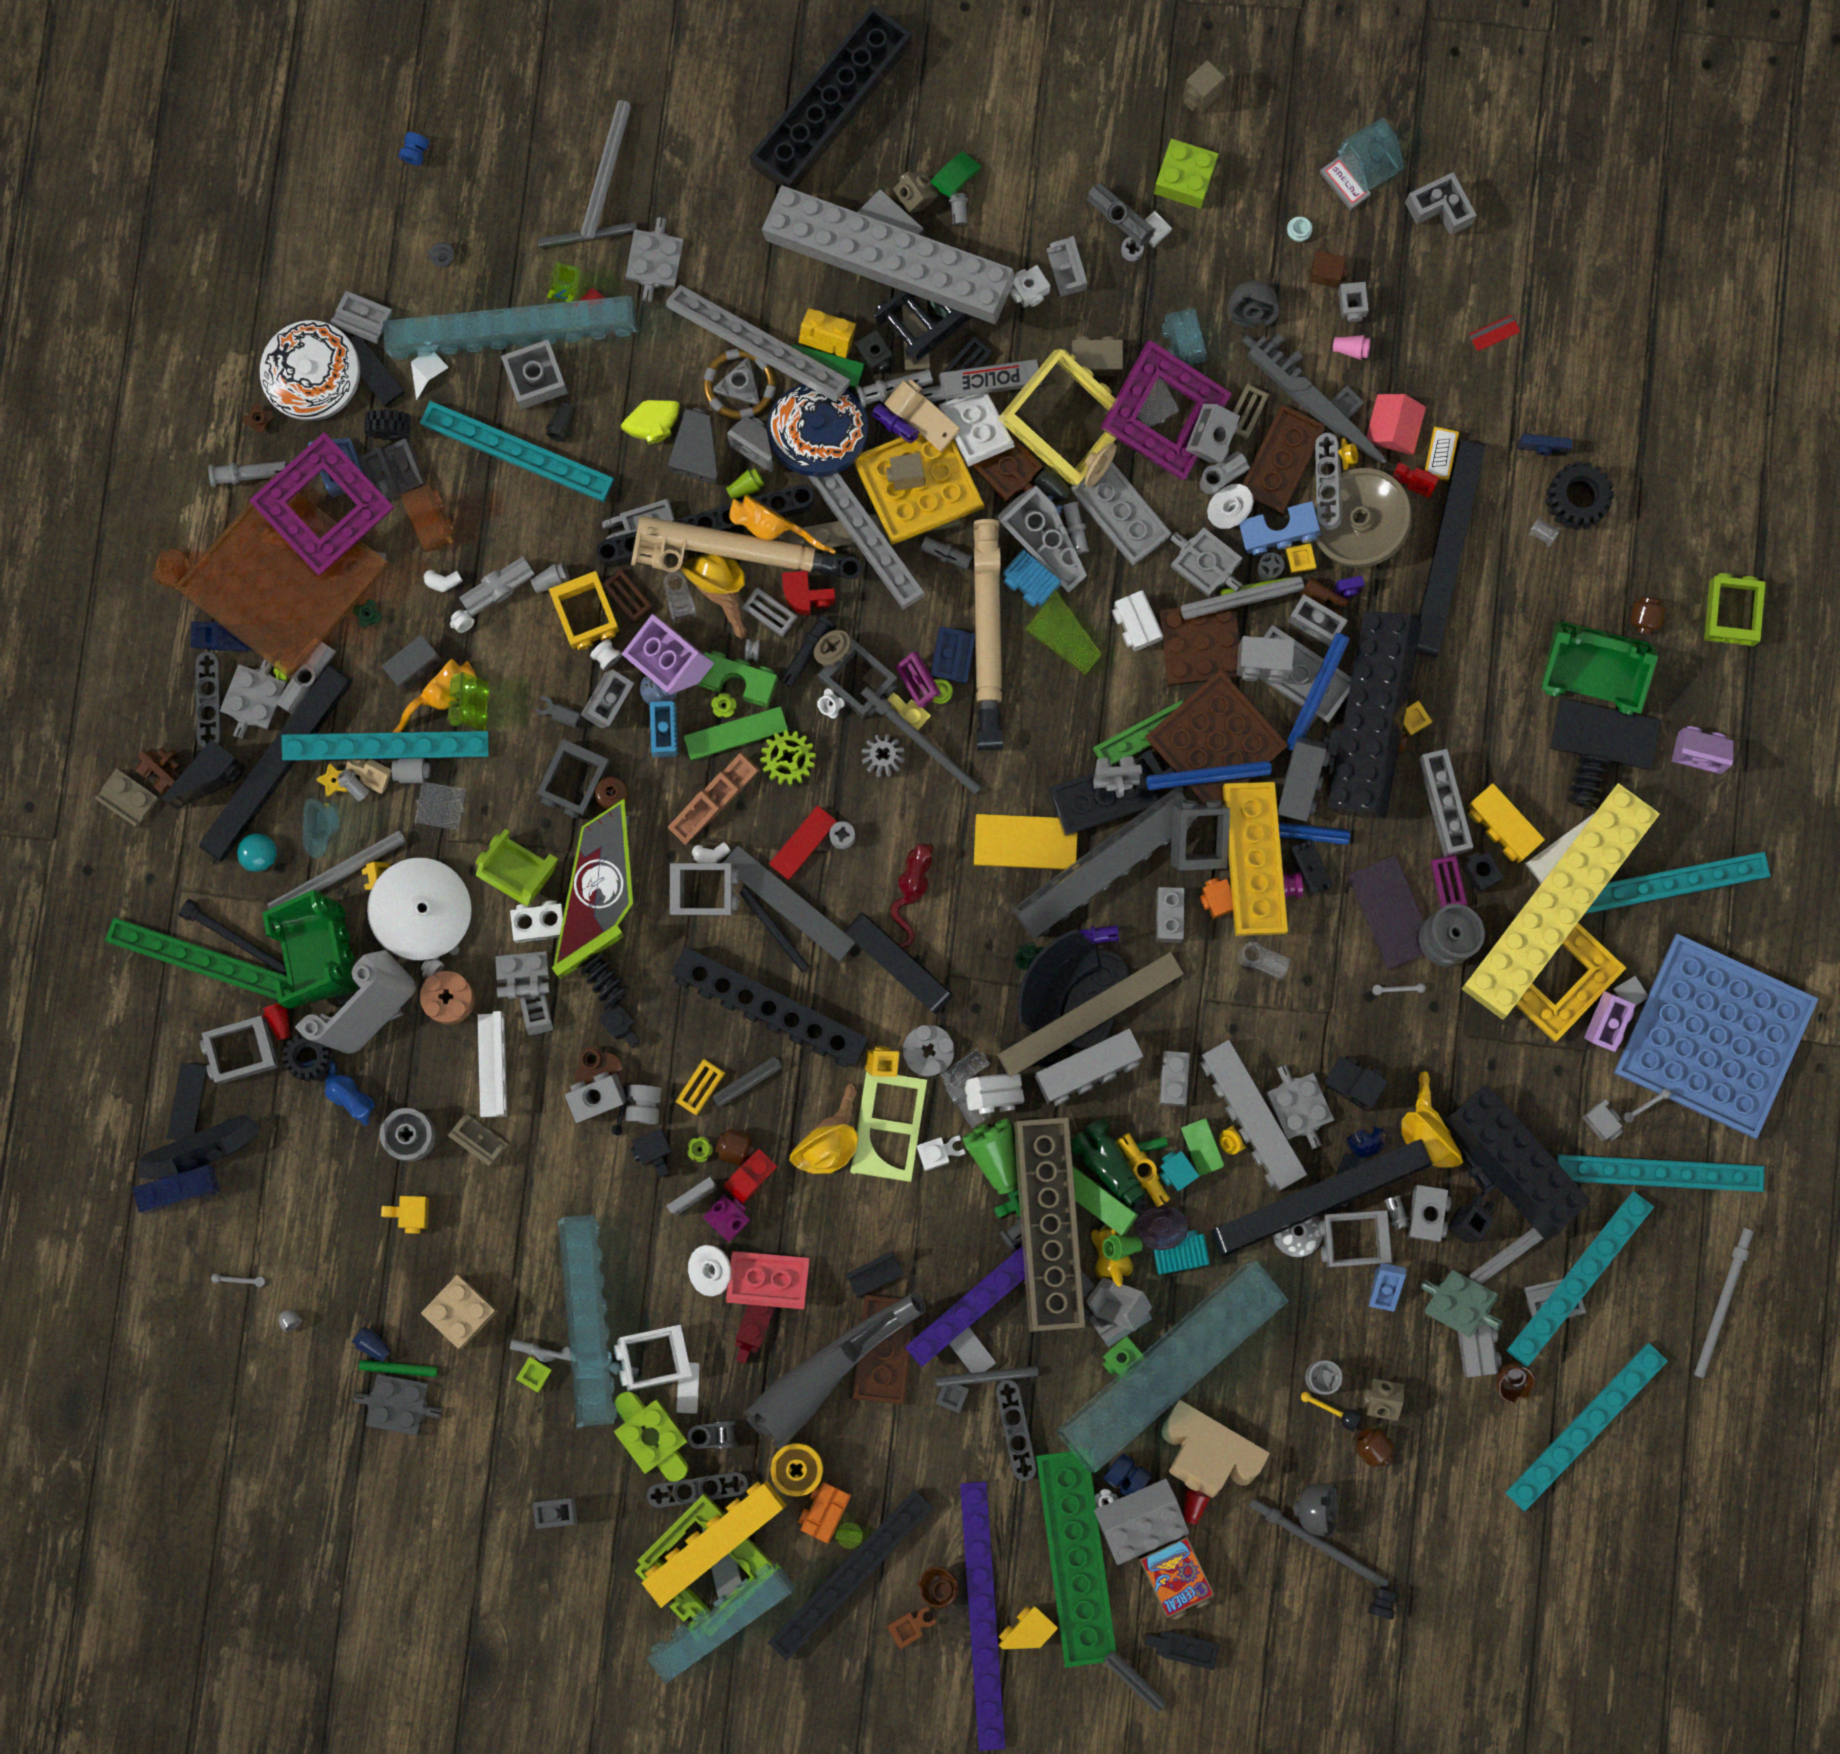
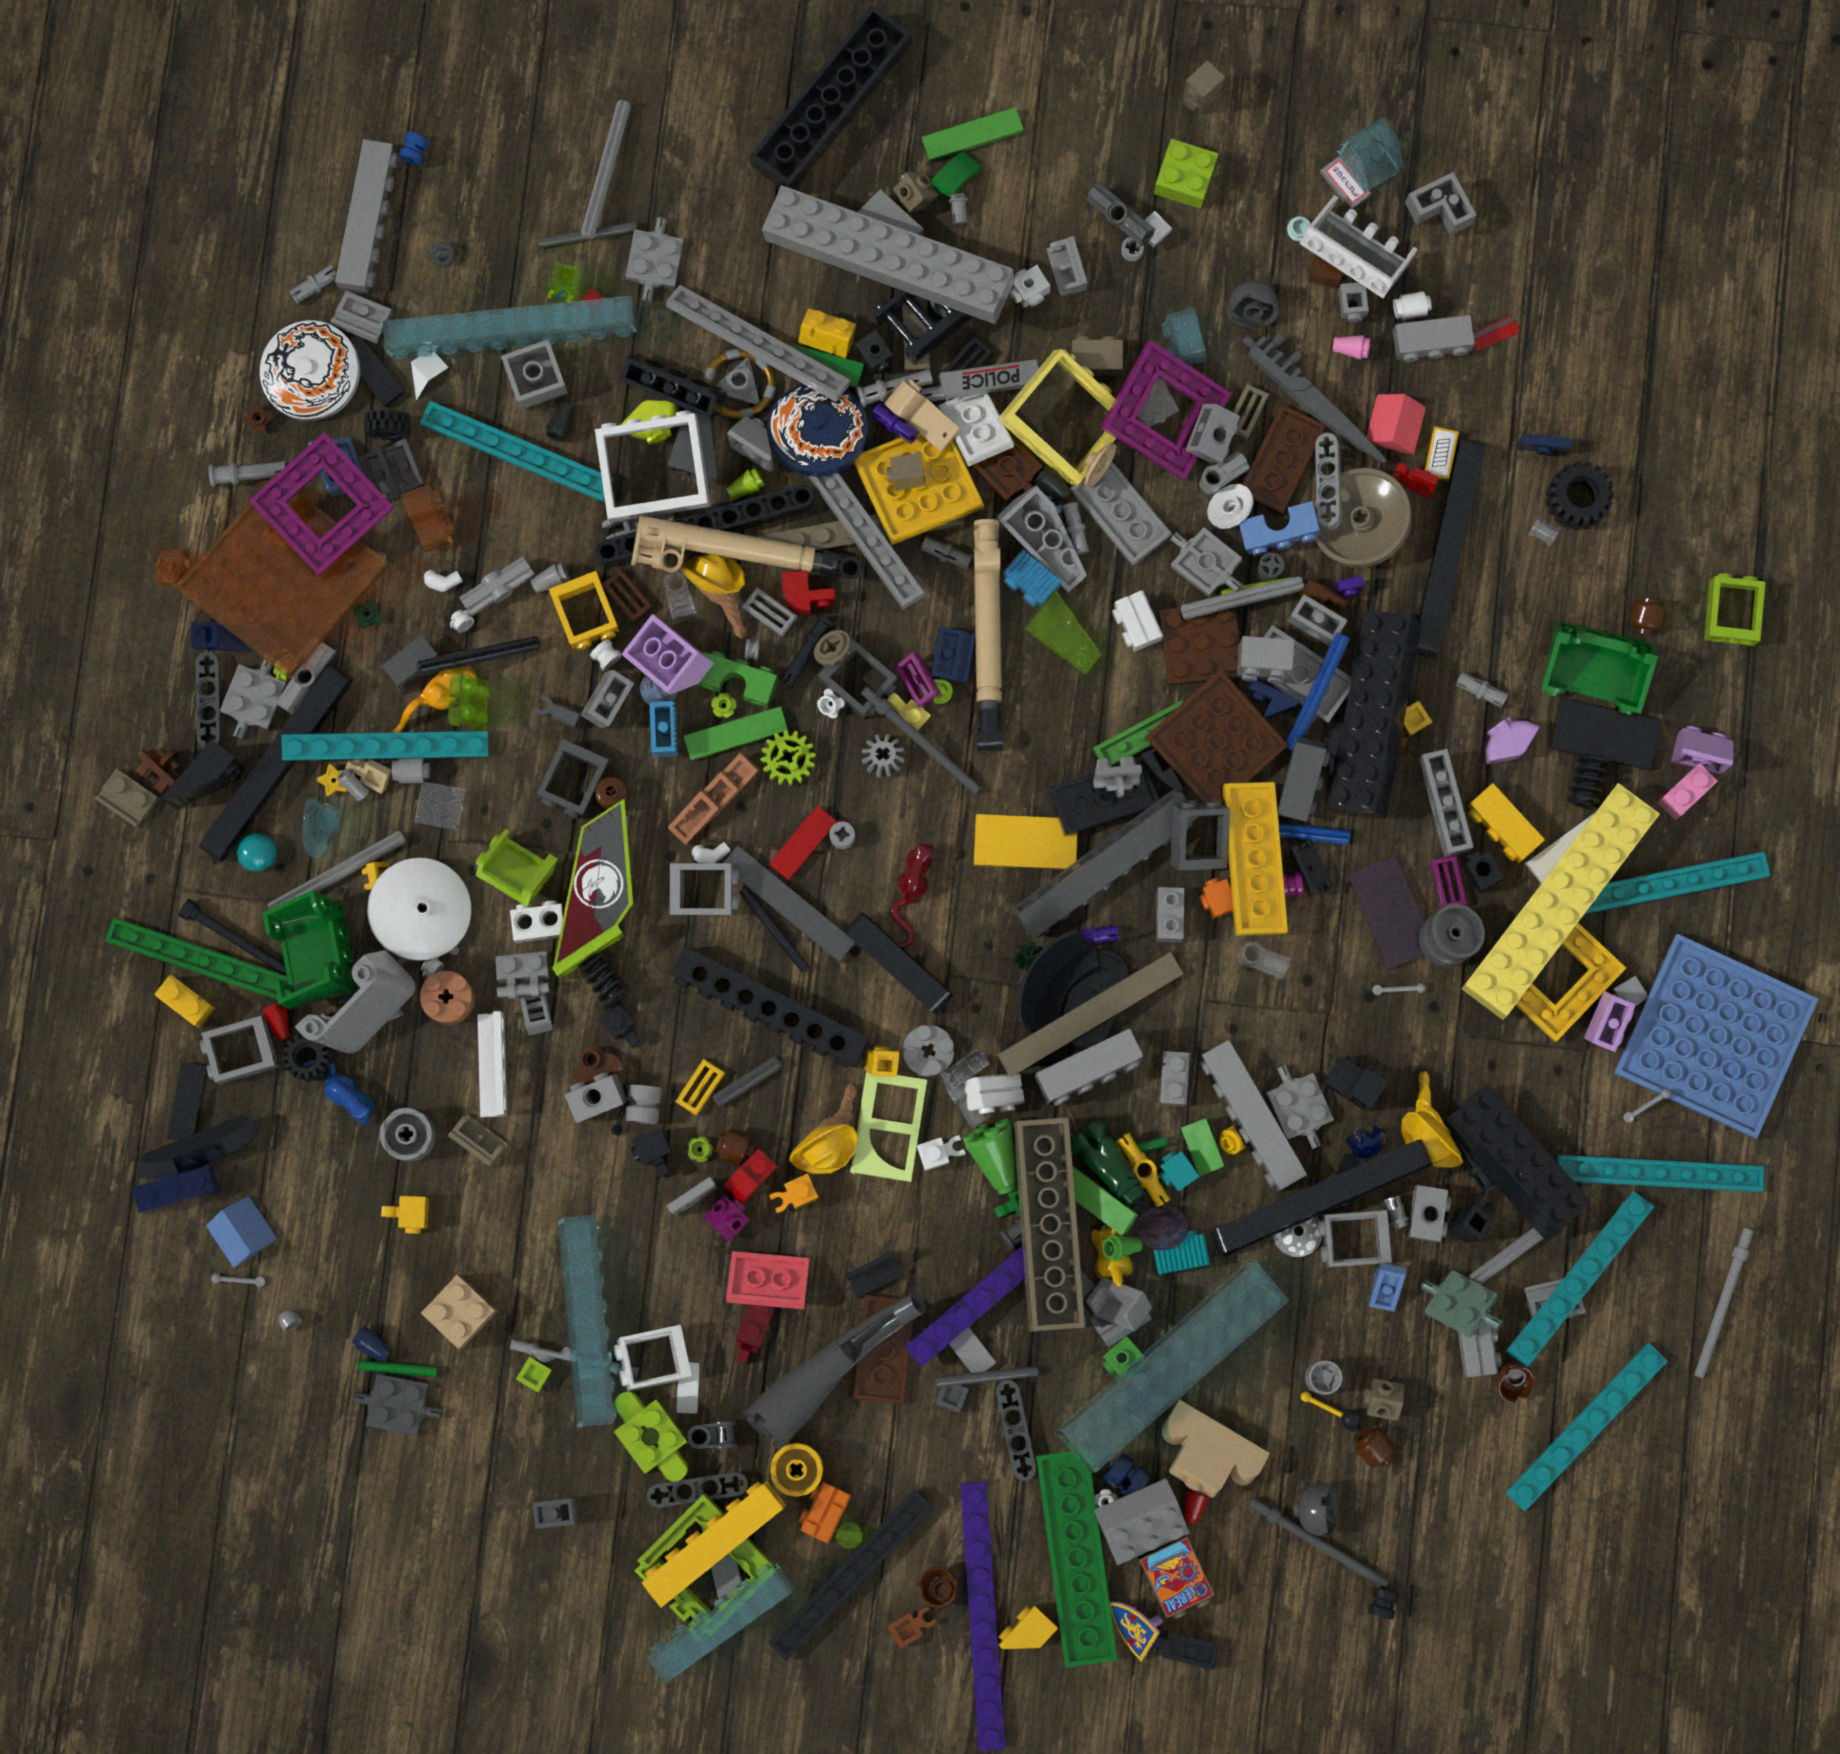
(185, 1001): none -> yellow brick
(241, 1231): none -> medium blue slope
(313, 284): none -> light grey pin
(366, 216): none -> light grey brick
(478, 655): none -> black axle
(660, 507): none -> white window
(673, 385): none -> black brick
(702, 1272): white dish -> none
(767, 523): light orange animal -> none
(799, 1192): none -> light orange brick
(972, 134): none -> bright green tile
(1134, 1681): dark grey axle -> none
(1135, 1628): none -> shield
(1208, 775): blue axle -> none
(1279, 701): none -> dark blue slope
(1300, 558): yellow plate -> none
(1347, 402): dark grey tile -> none
(1348, 453): yellow plate -> none
(1354, 250): none -> white window
(1412, 306): none -> white brick
(1433, 338): none -> light grey brick
(1481, 689): none -> light grey pin
(1509, 740): none -> lavender piece
(1603, 1121): light grey brick -> none
(1687, 791): none -> bright pink brick

